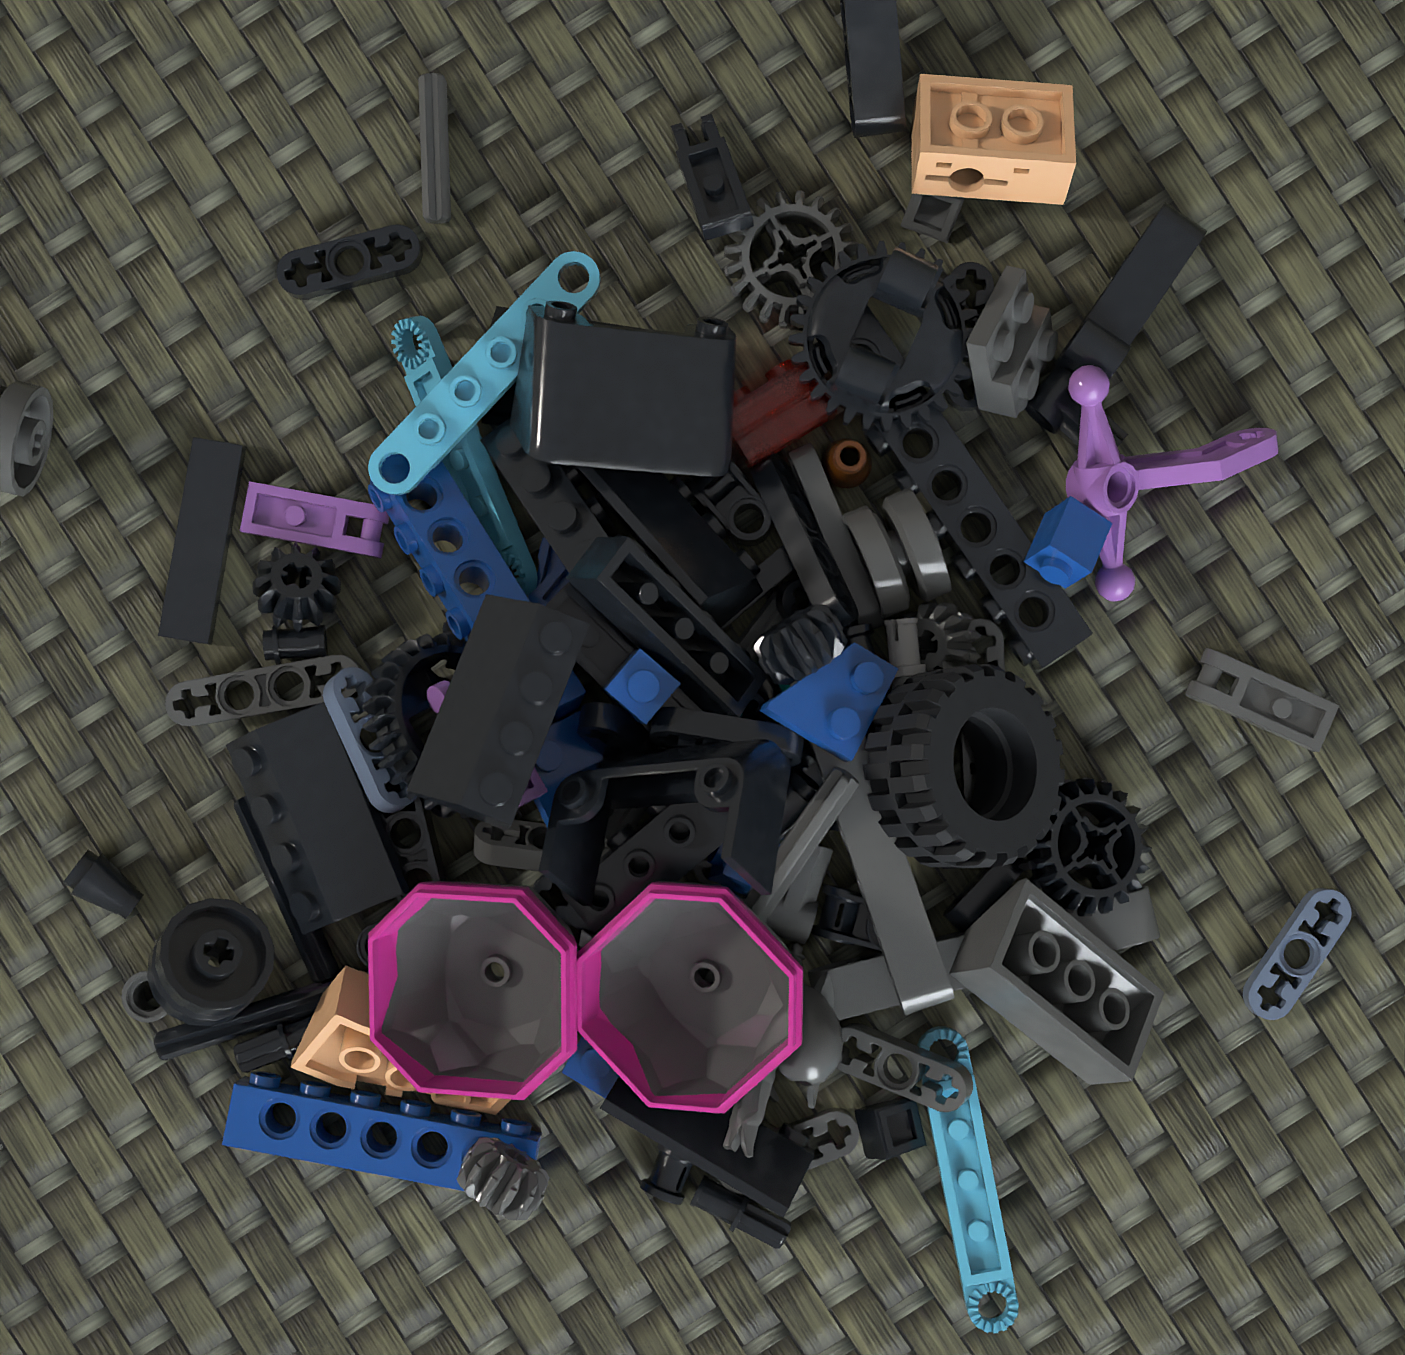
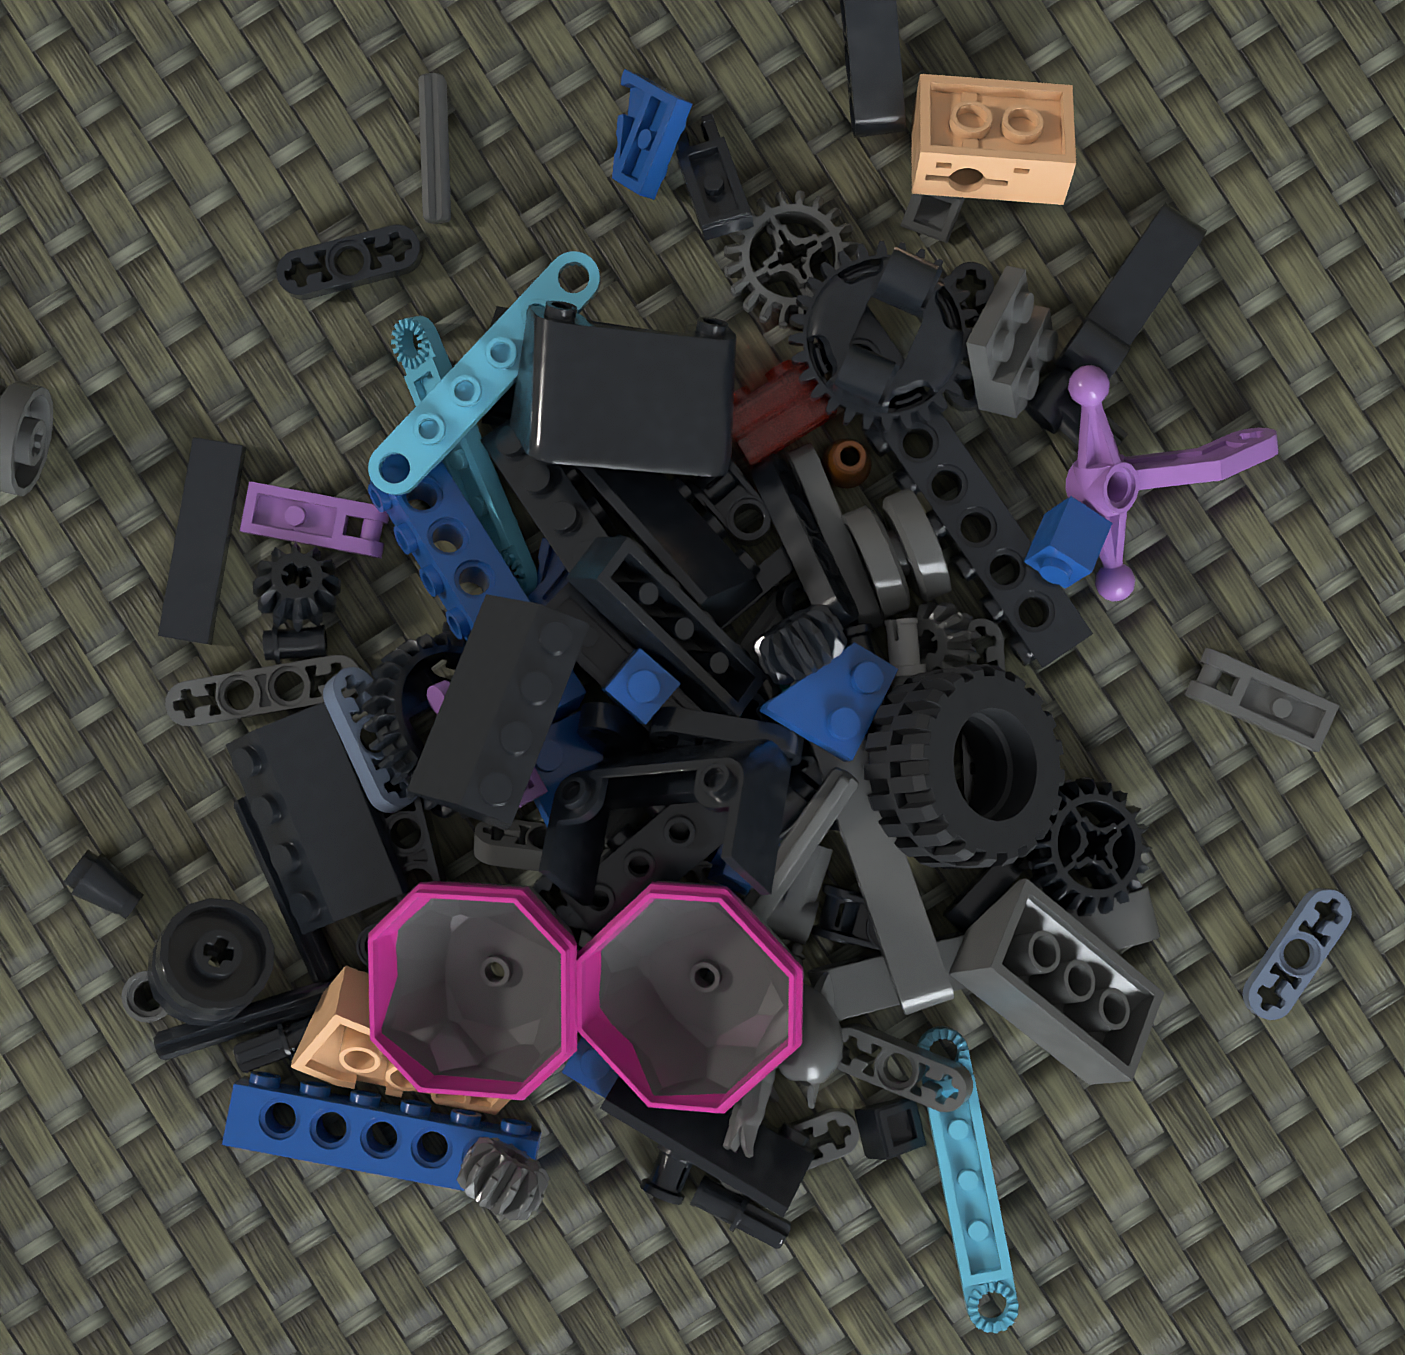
(647, 134): none -> blue wing

